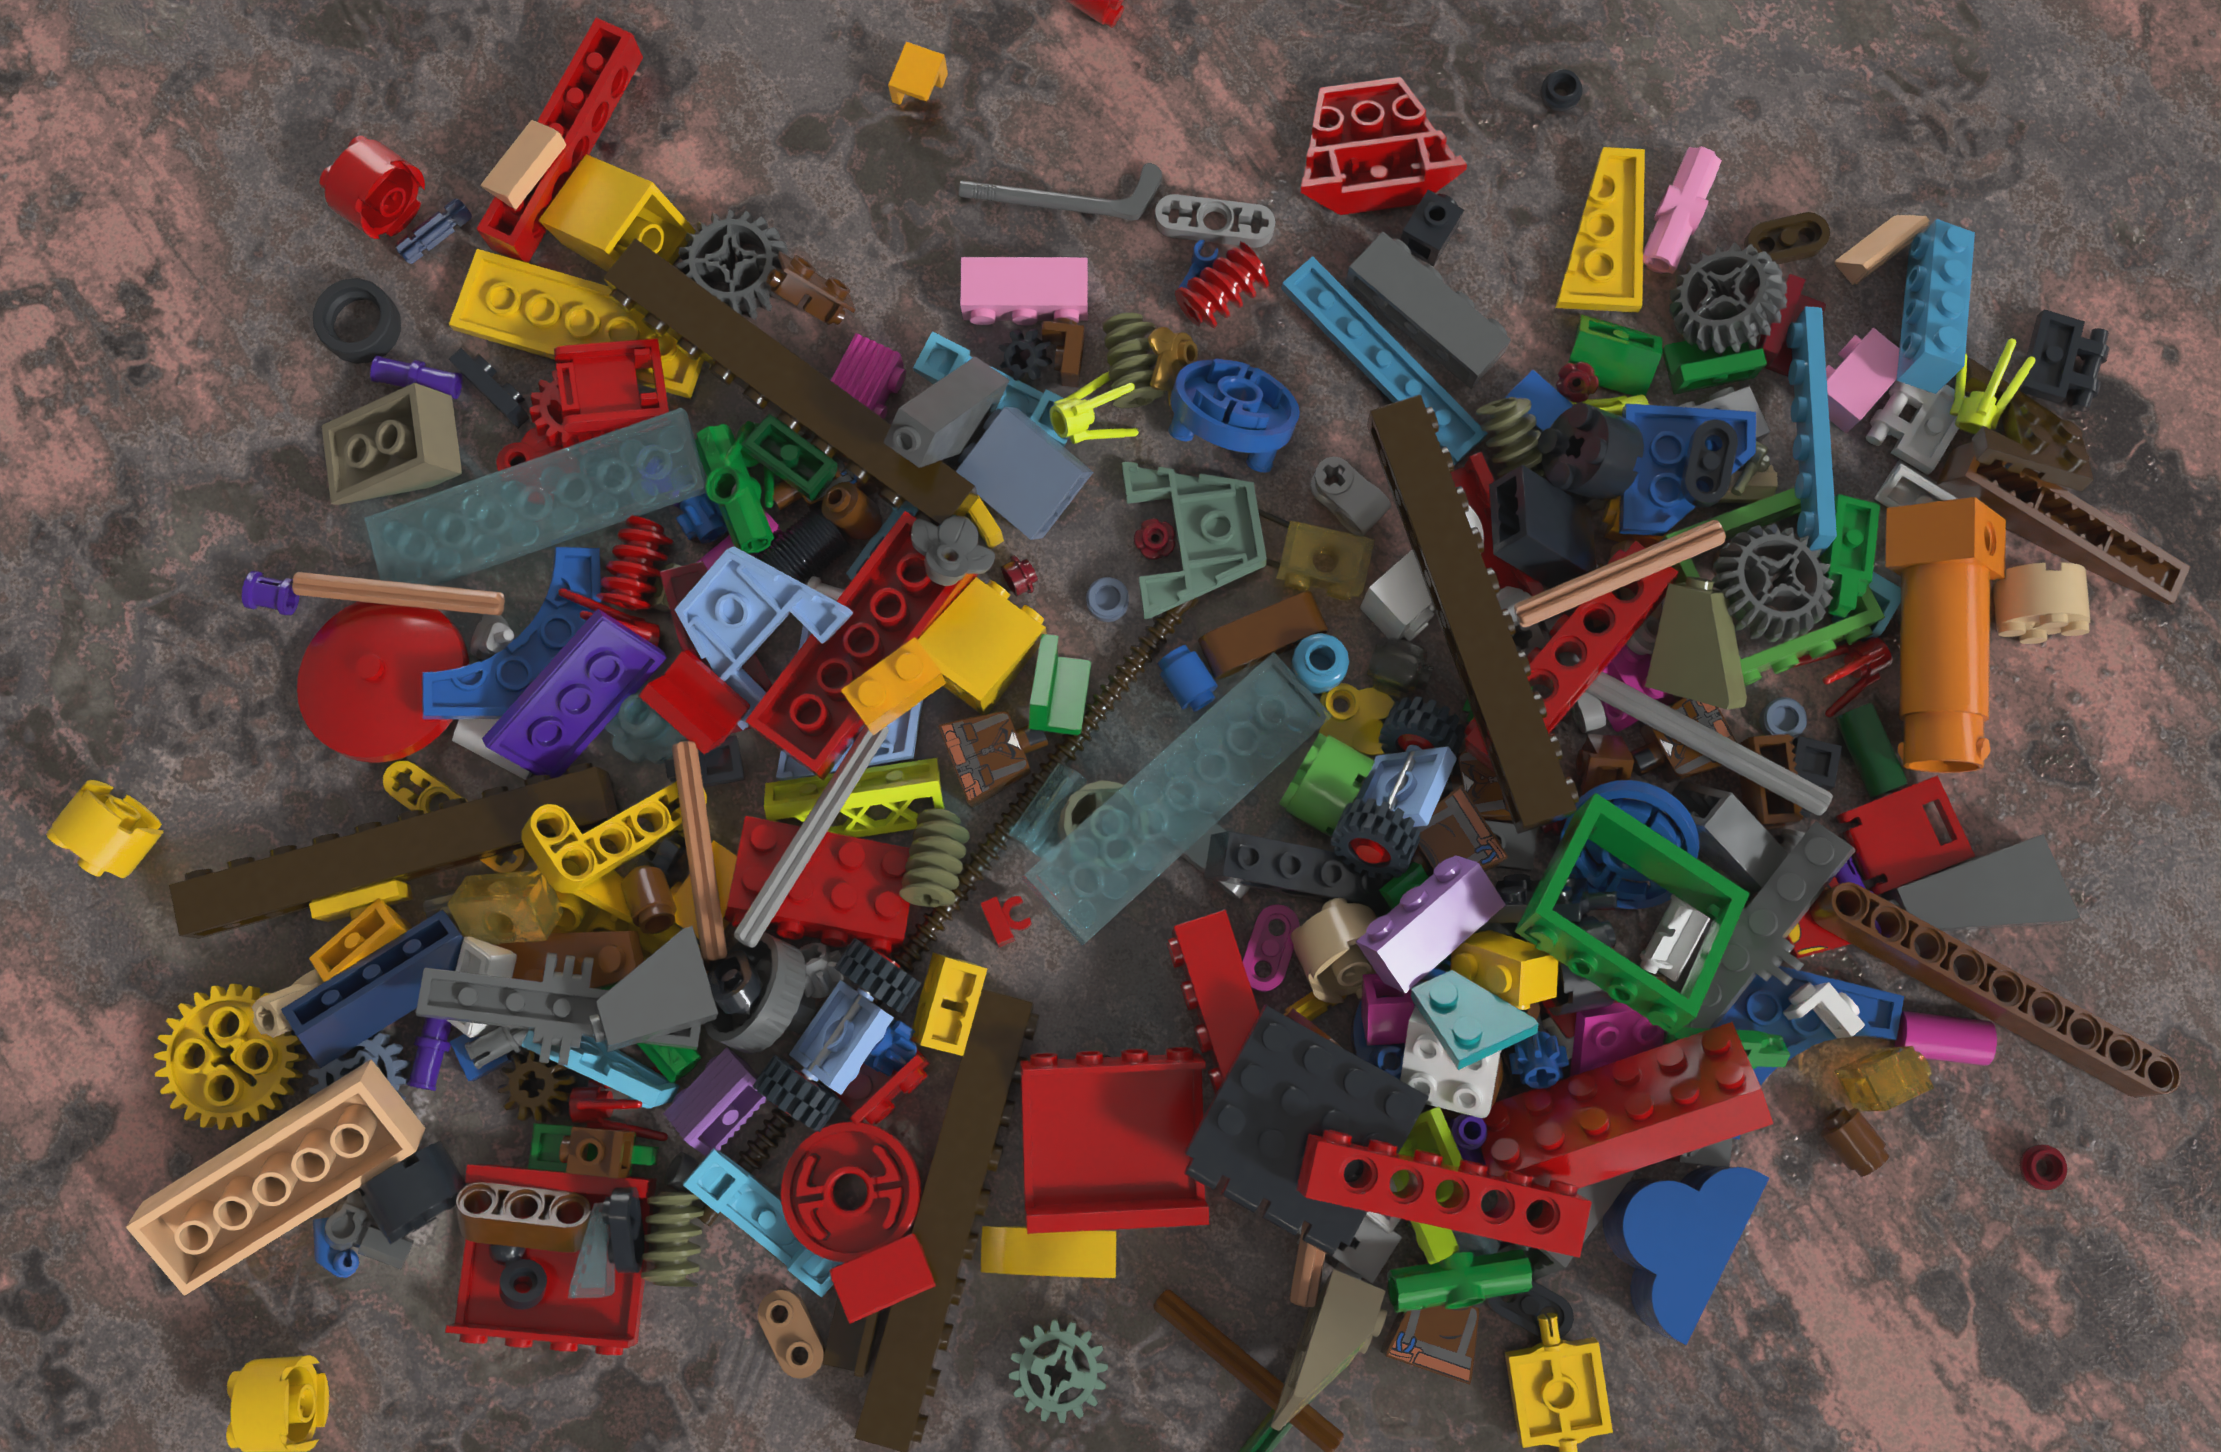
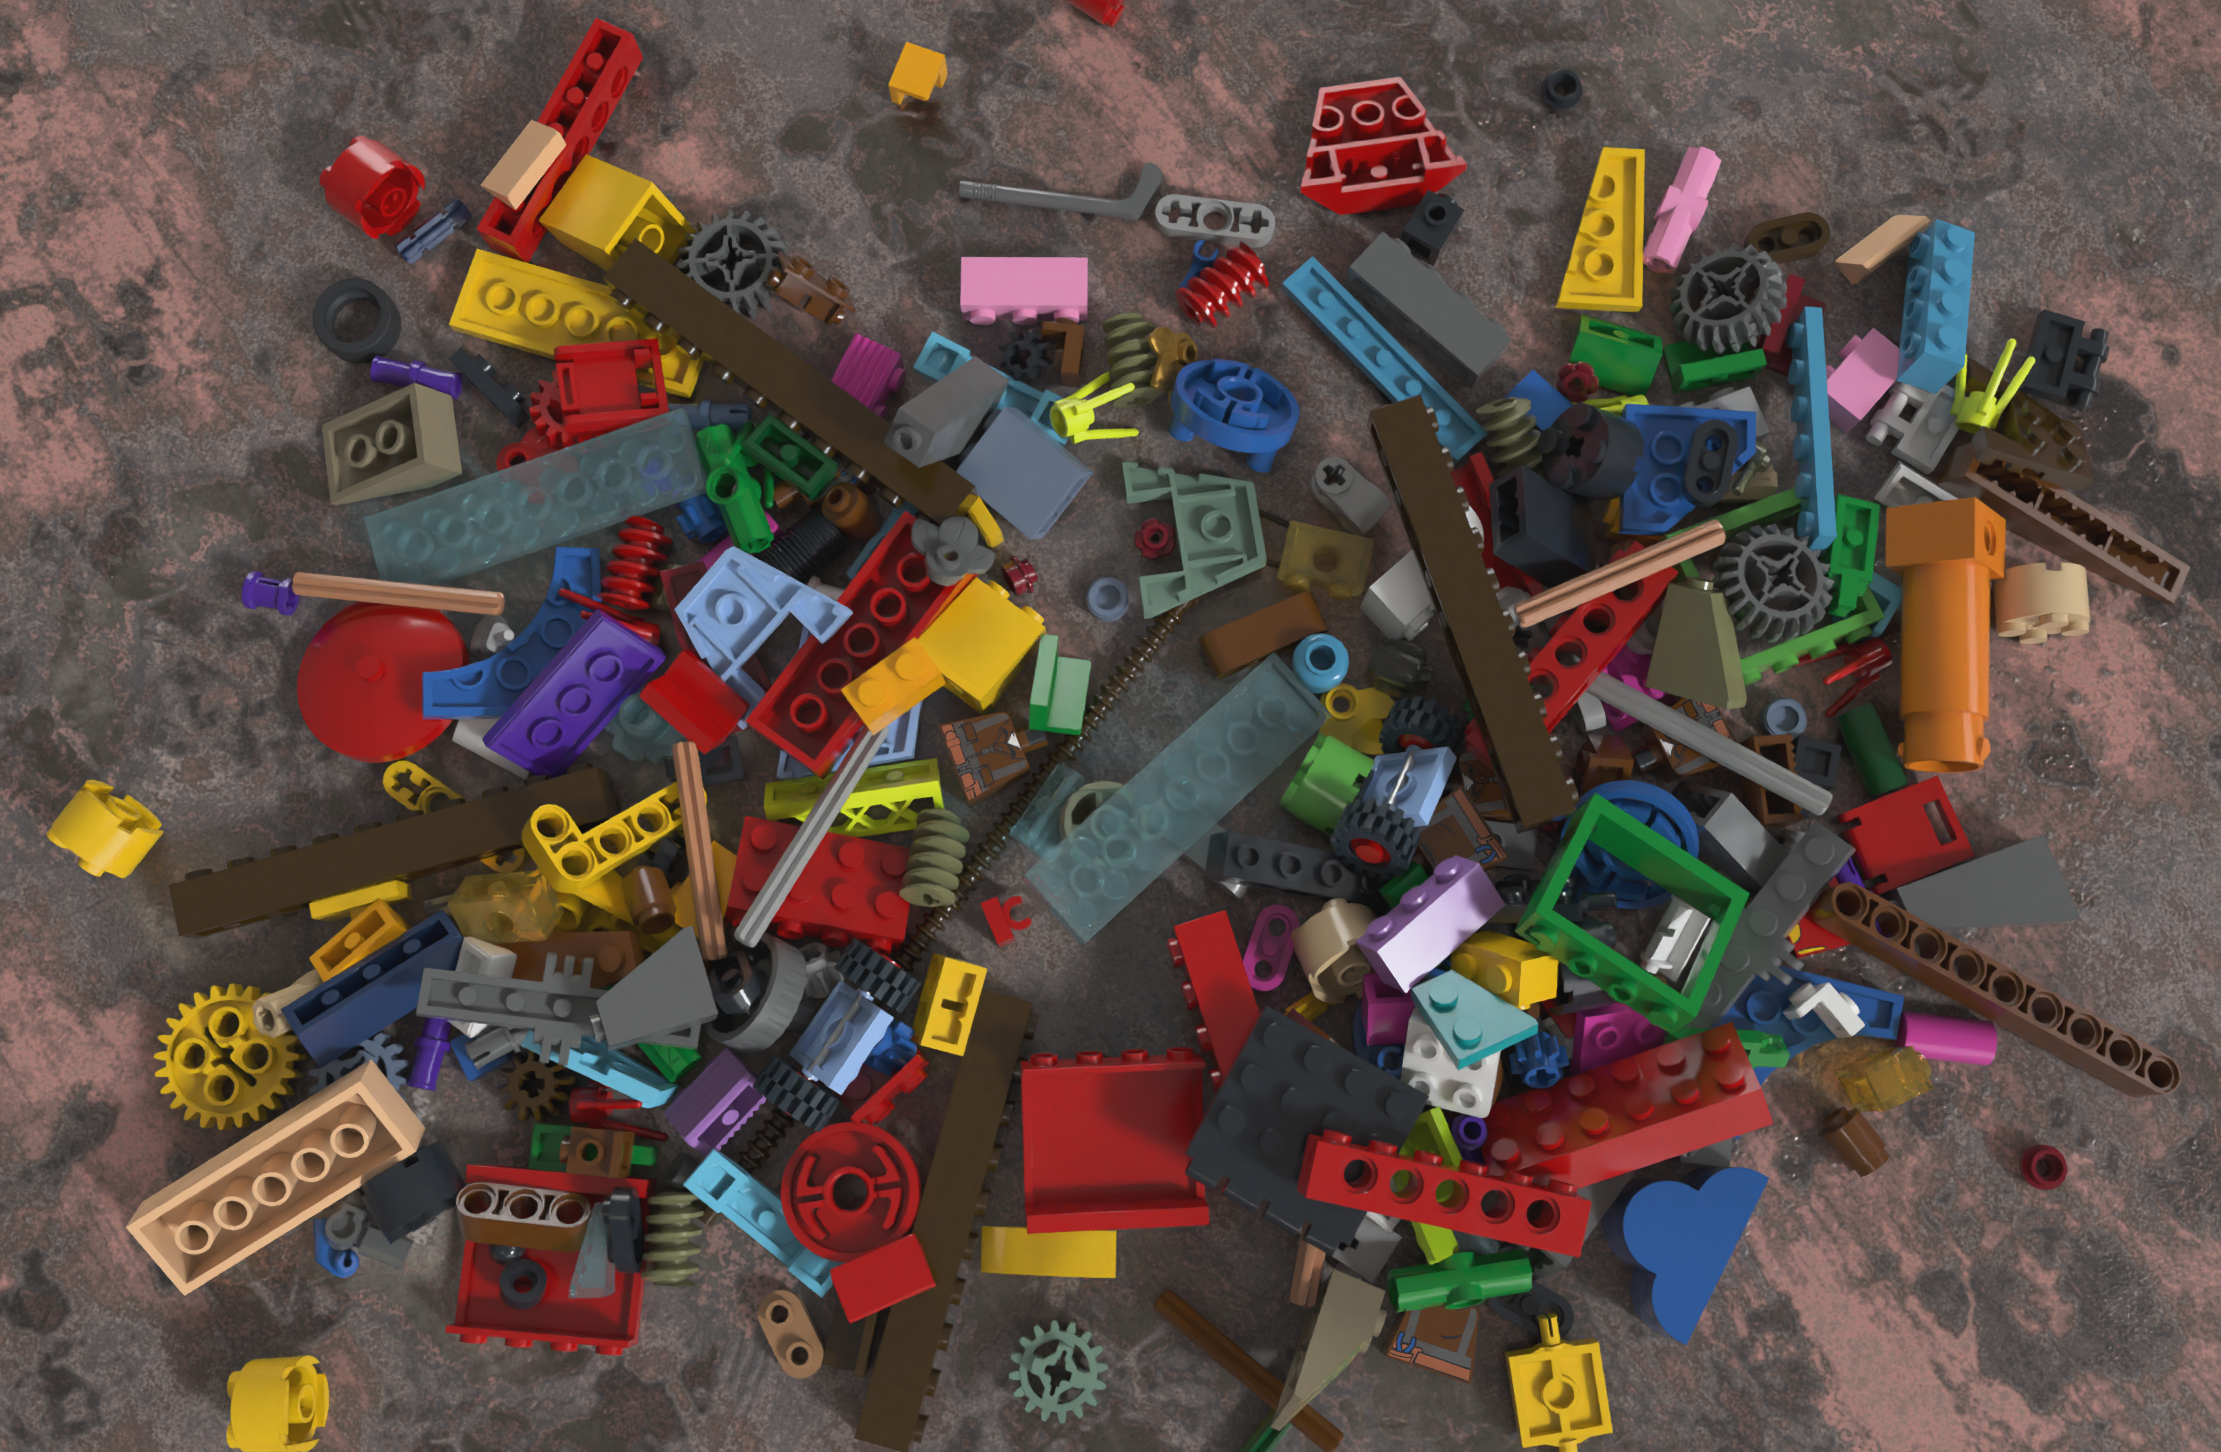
(712, 414): none -> medium blue pin
(1187, 678): blue brick -> none

